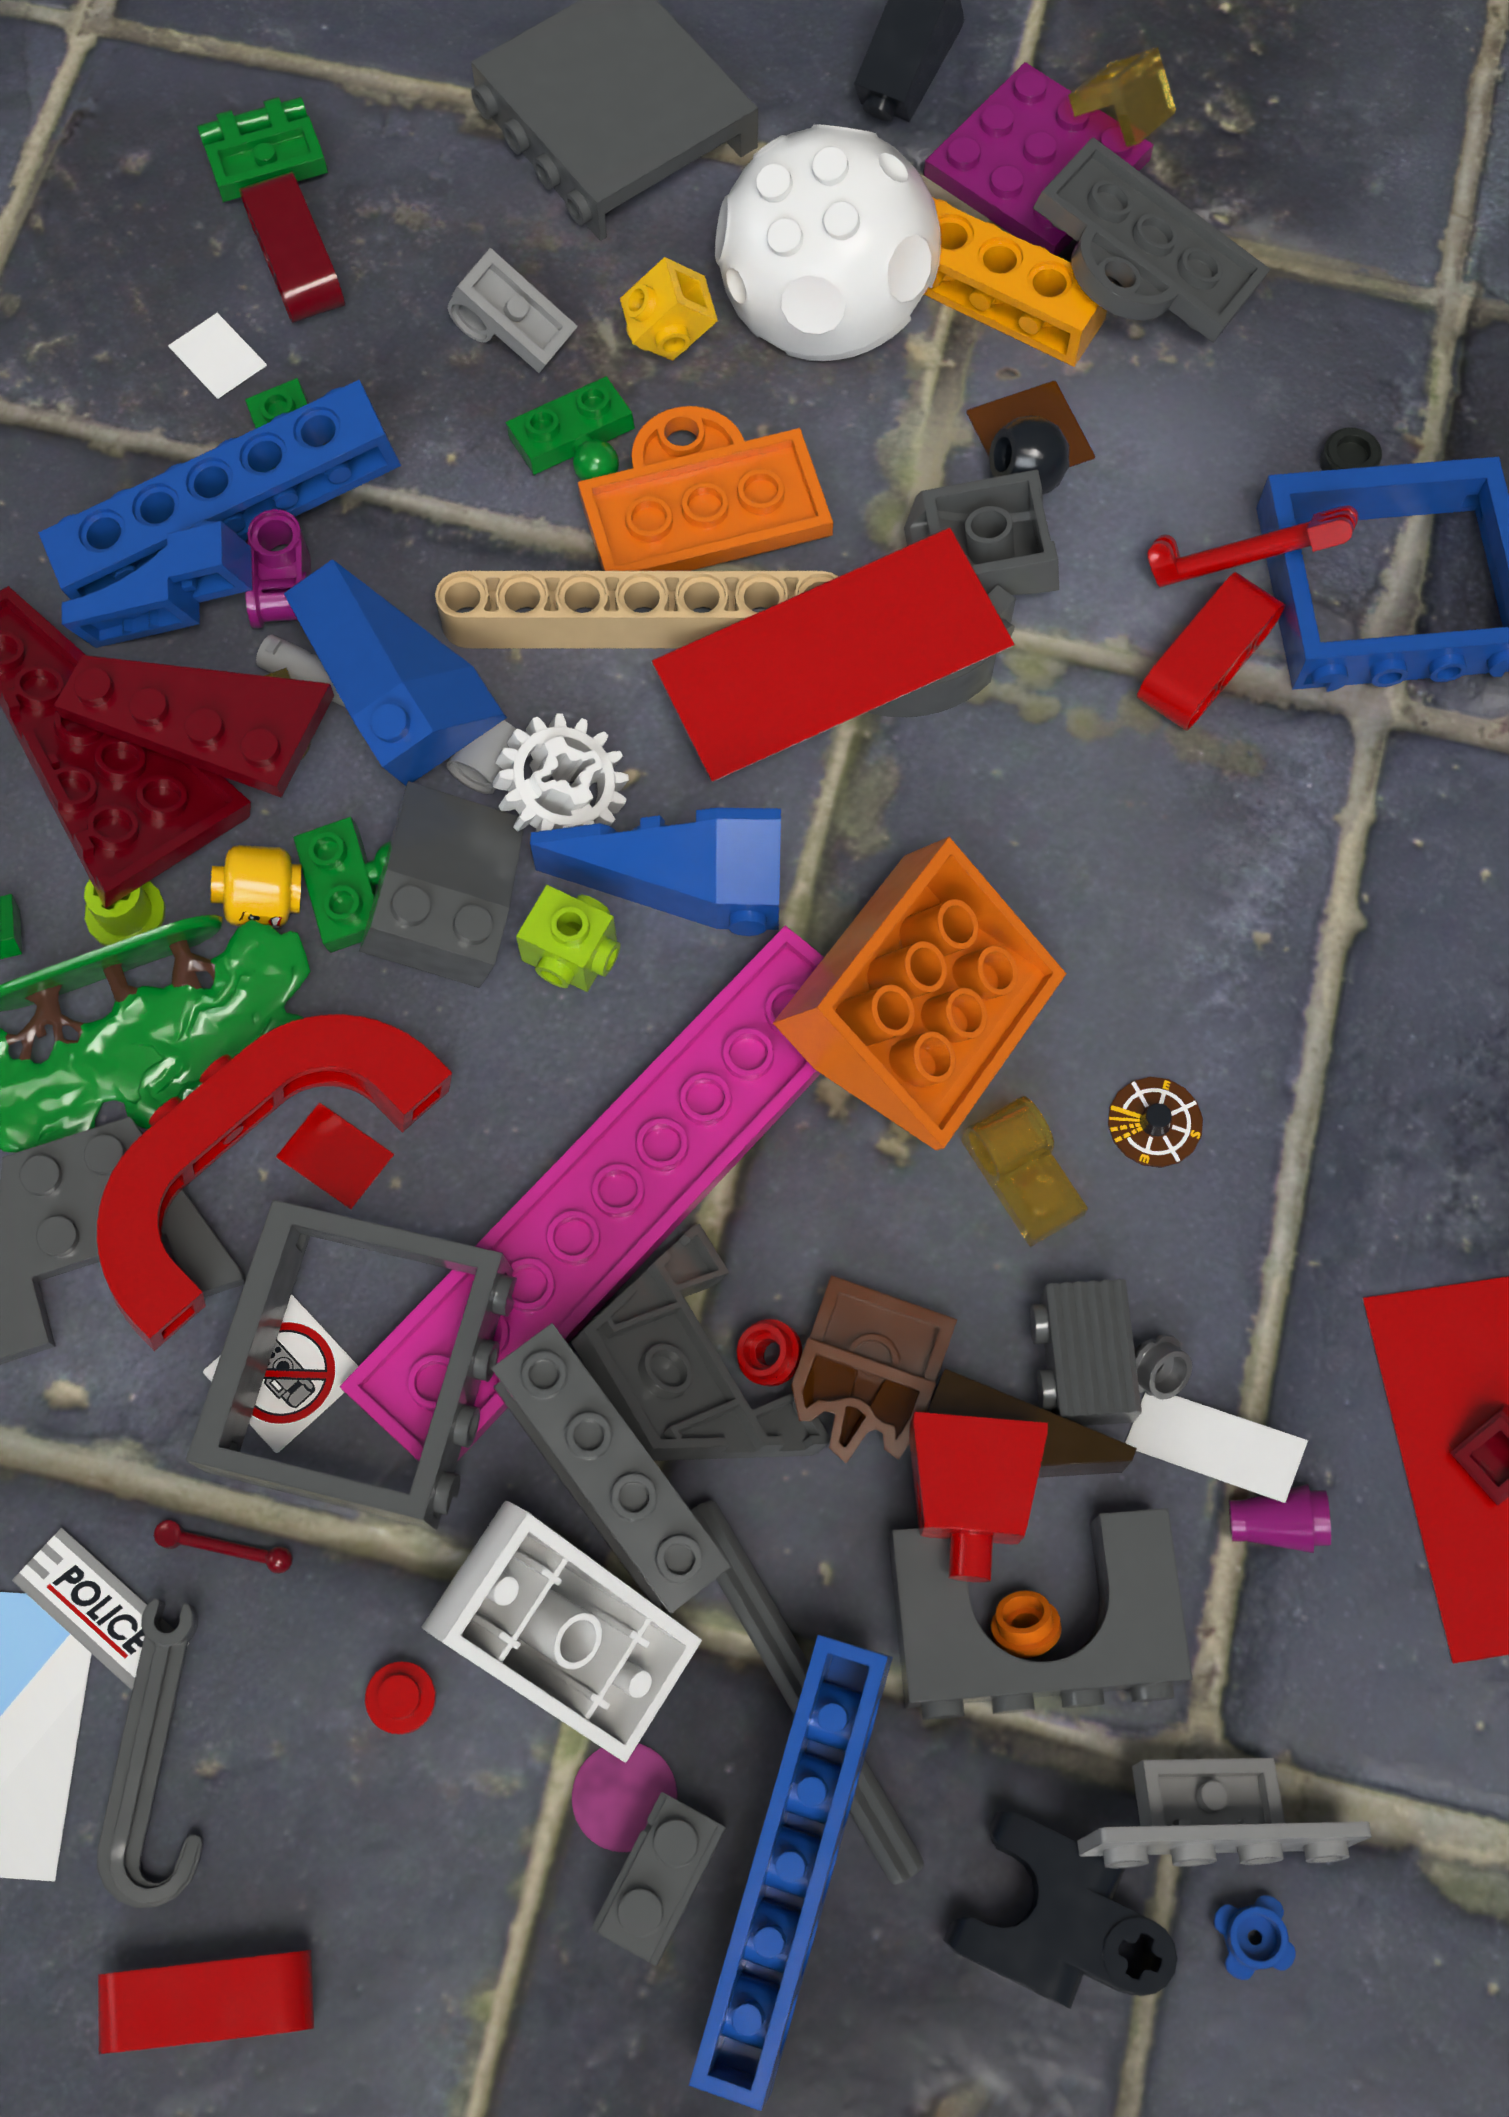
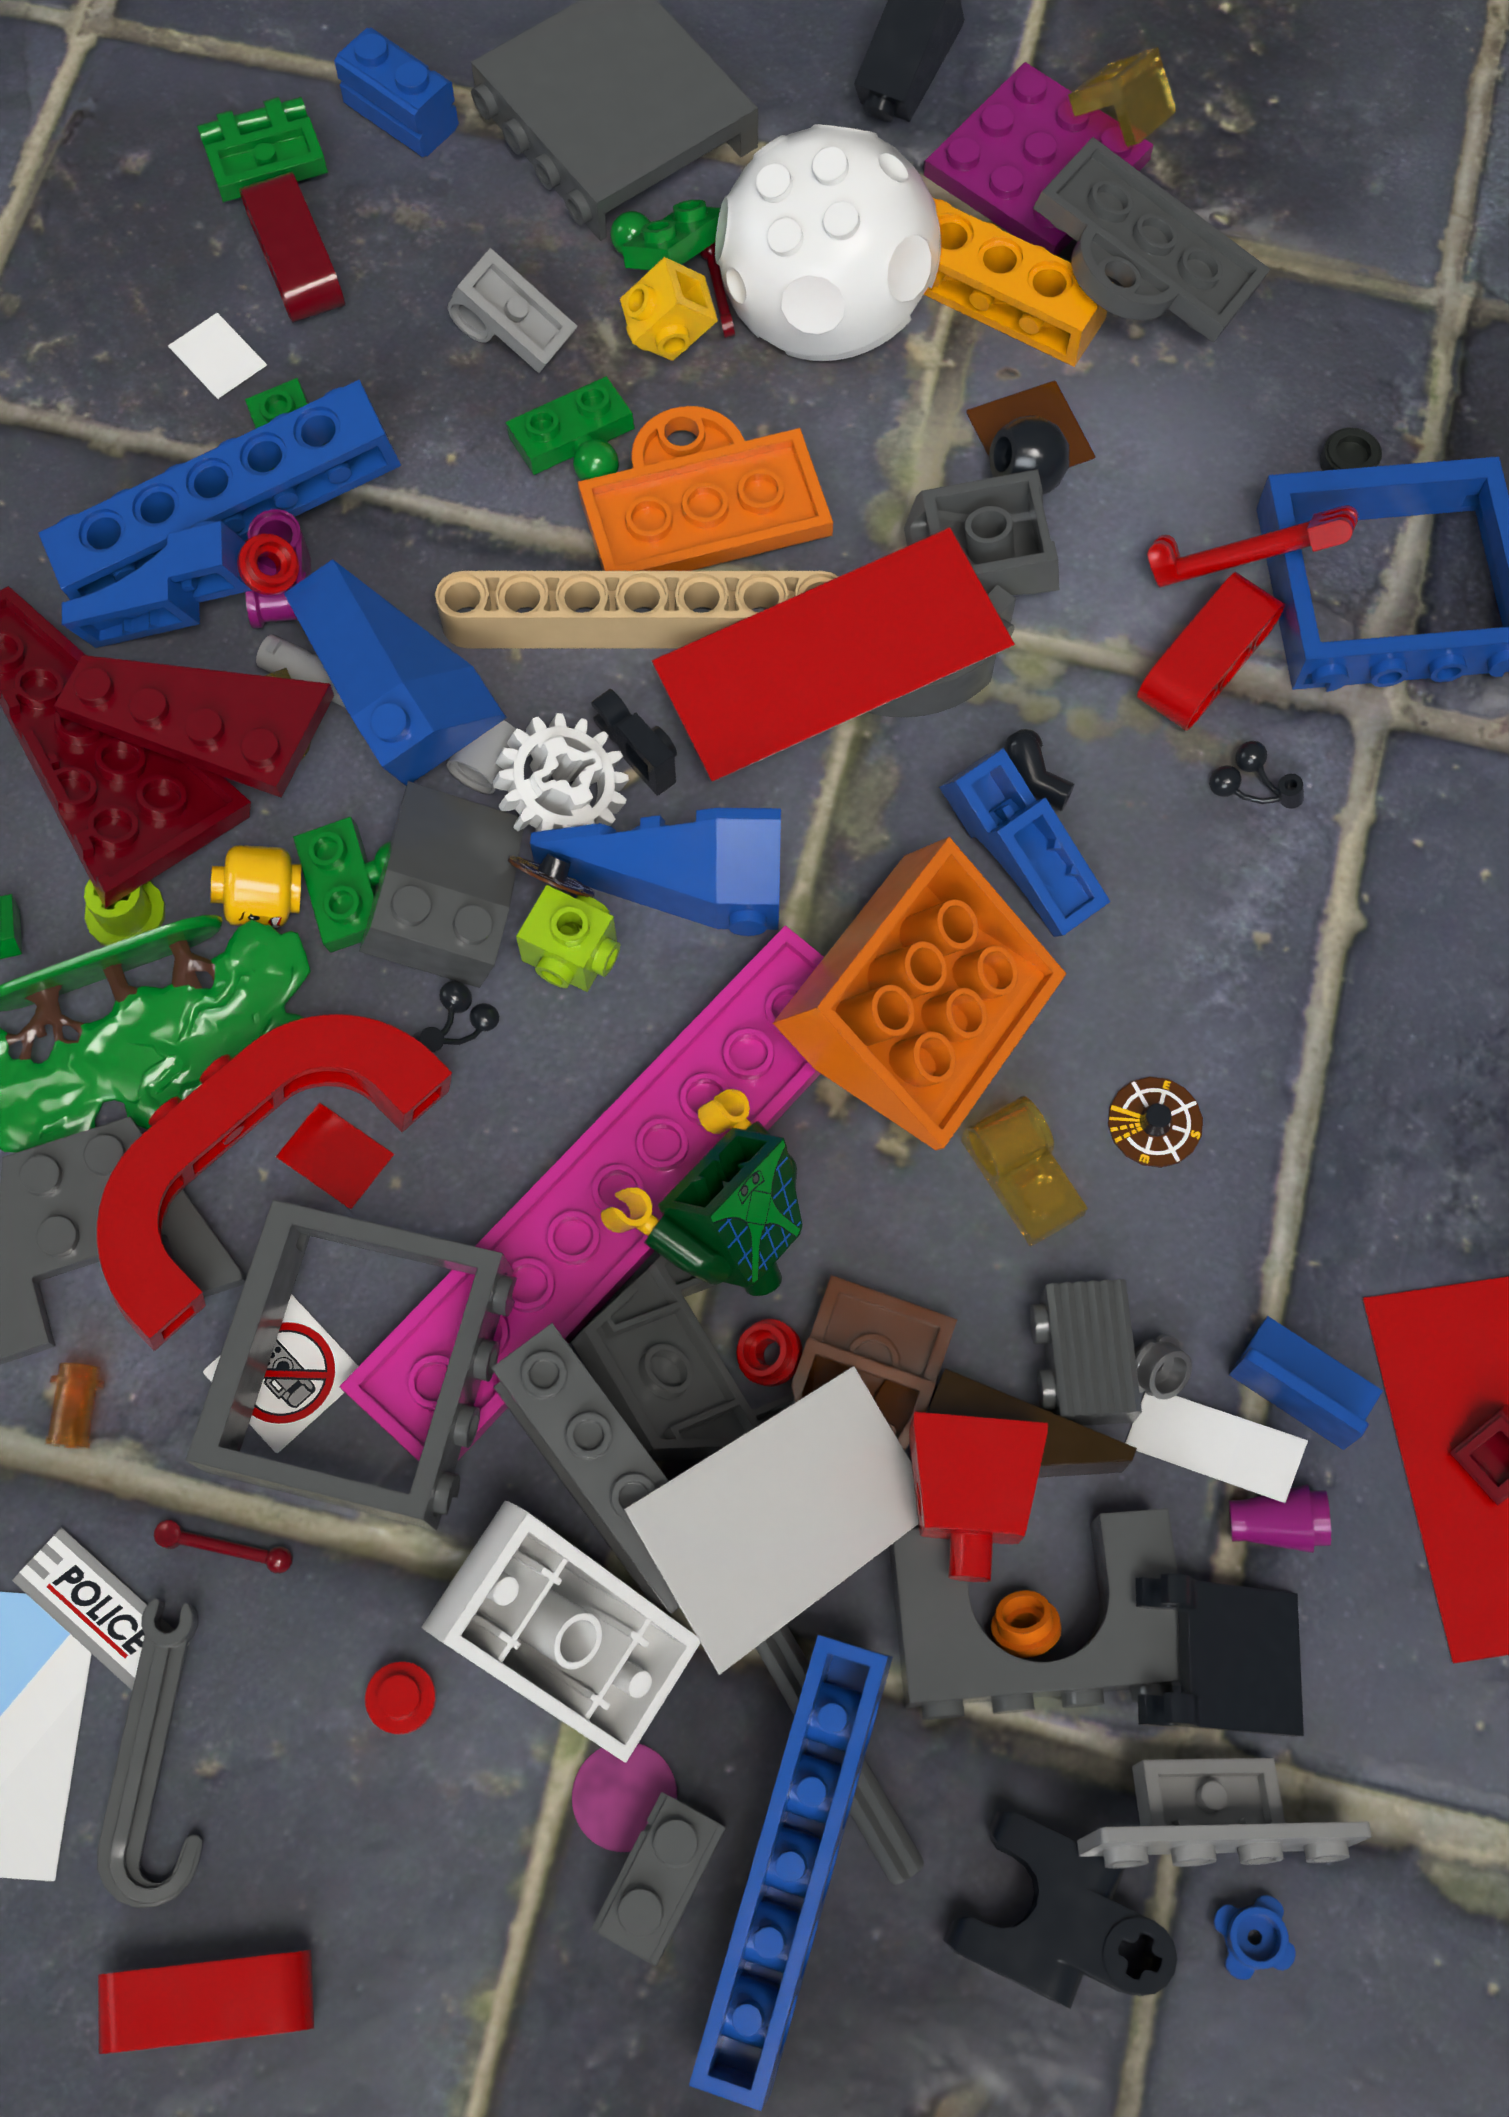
(73, 1405): none -> clear orange pin
(279, 552): none -> red plate
(396, 92): none -> blue brick
(458, 999): none -> black piece
(552, 871): none -> piece
(644, 749): none -> black plate
(676, 236): none -> green plate
(725, 316): none -> dark red hinge
(730, 1210): none -> dark green torso
(779, 1516): none -> white sticker
(1026, 754): none -> black arm
(1026, 841): none -> blue slope
(1234, 1657): none -> black flag
(1250, 758): none -> black piece
(1306, 1383): none -> blue panel

